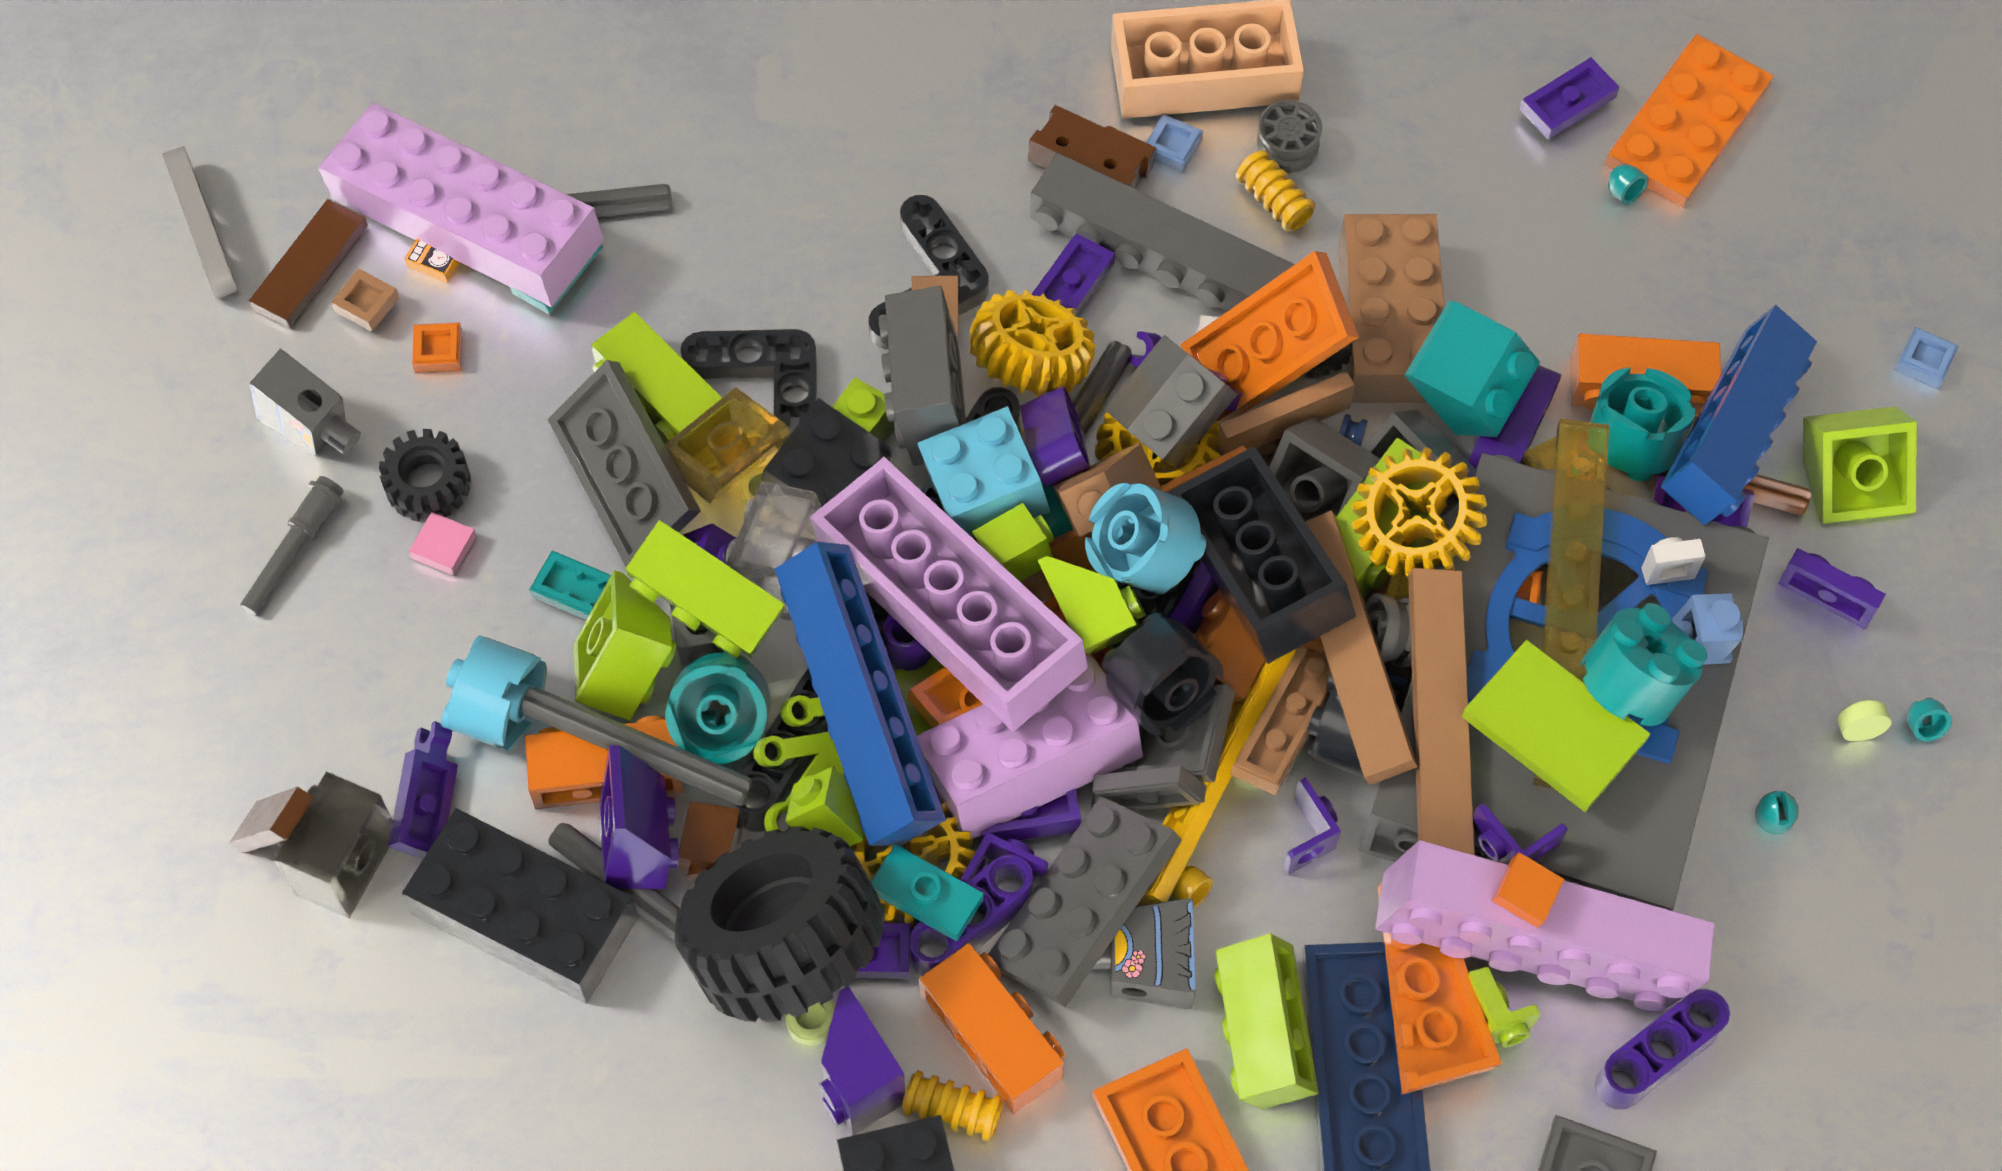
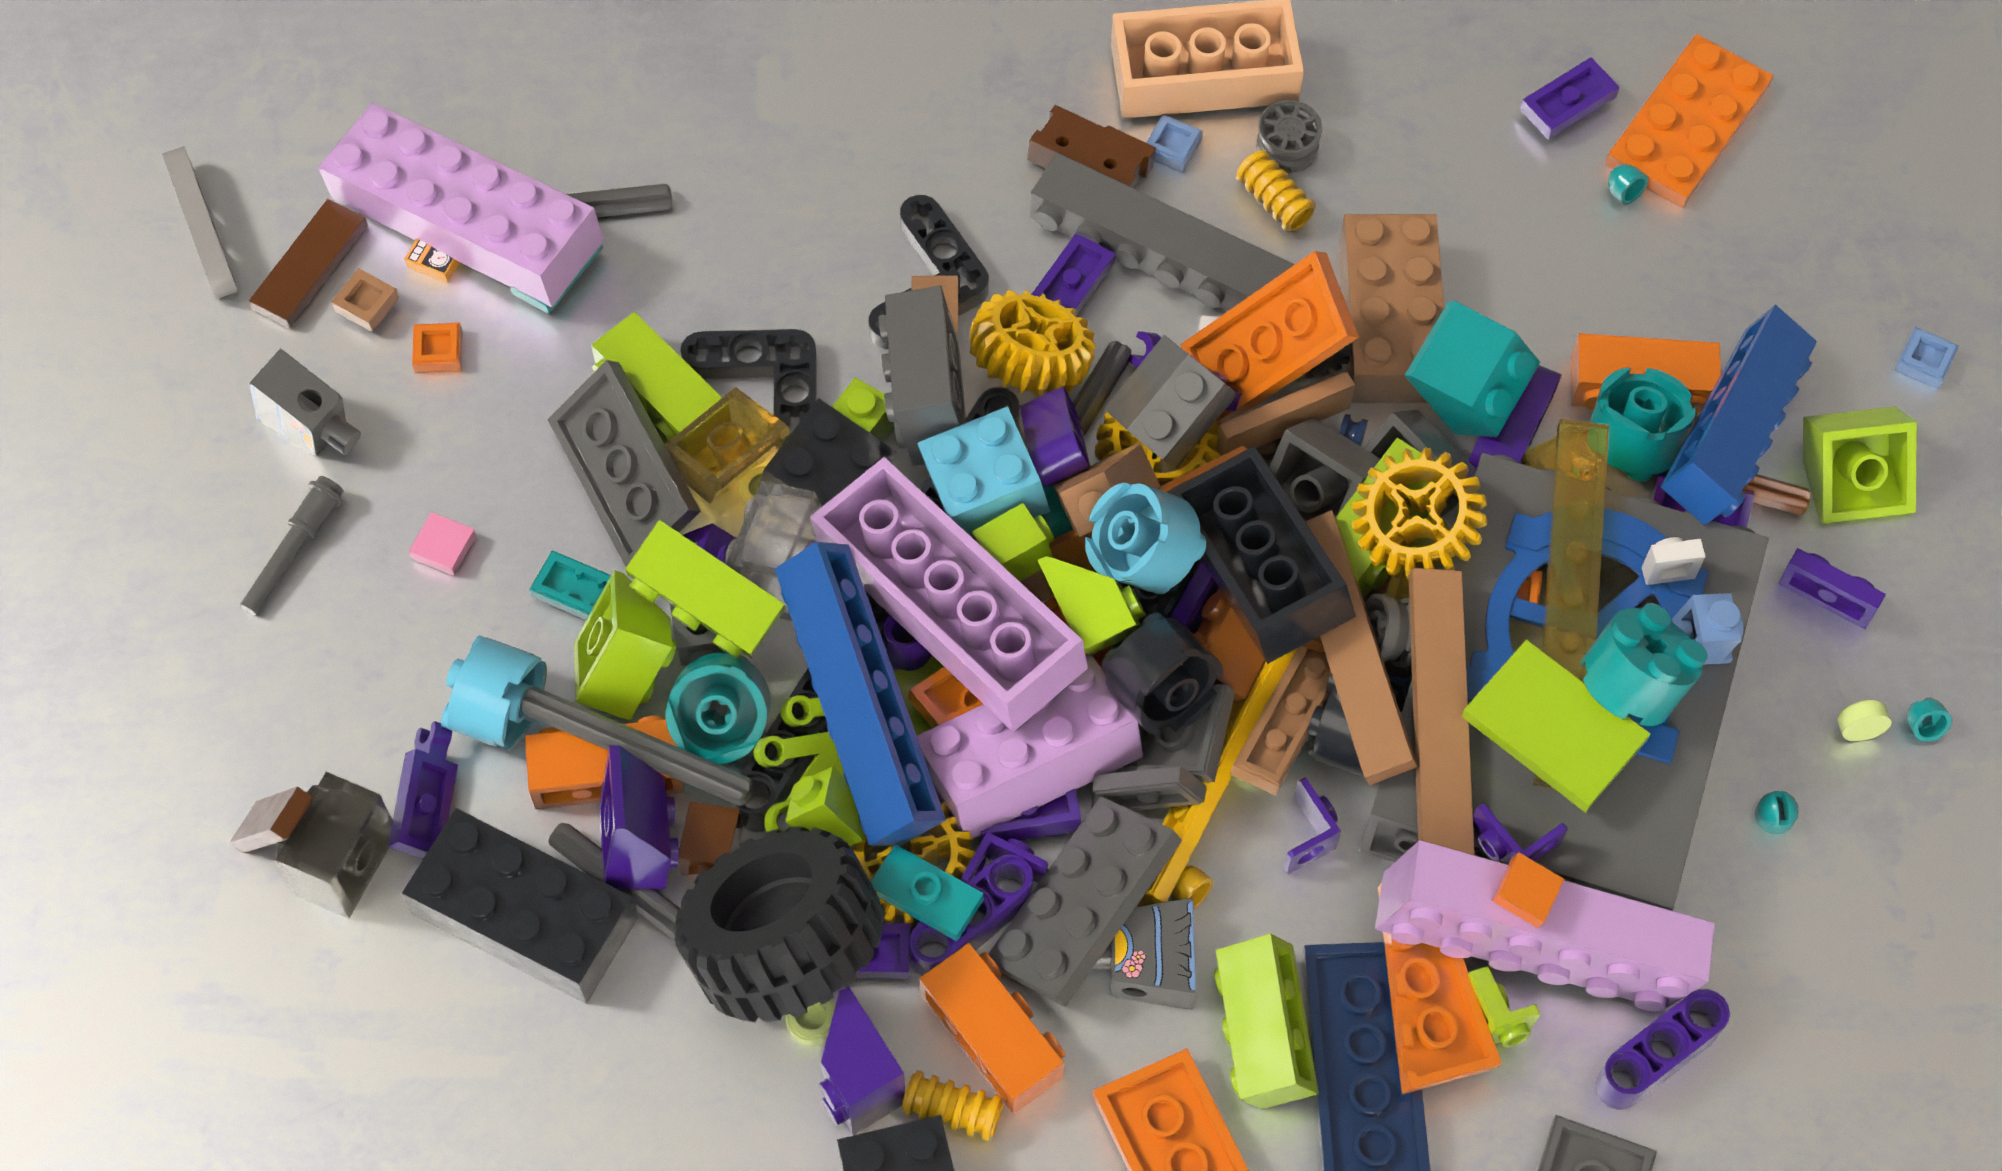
(418, 452): black tyre -> none

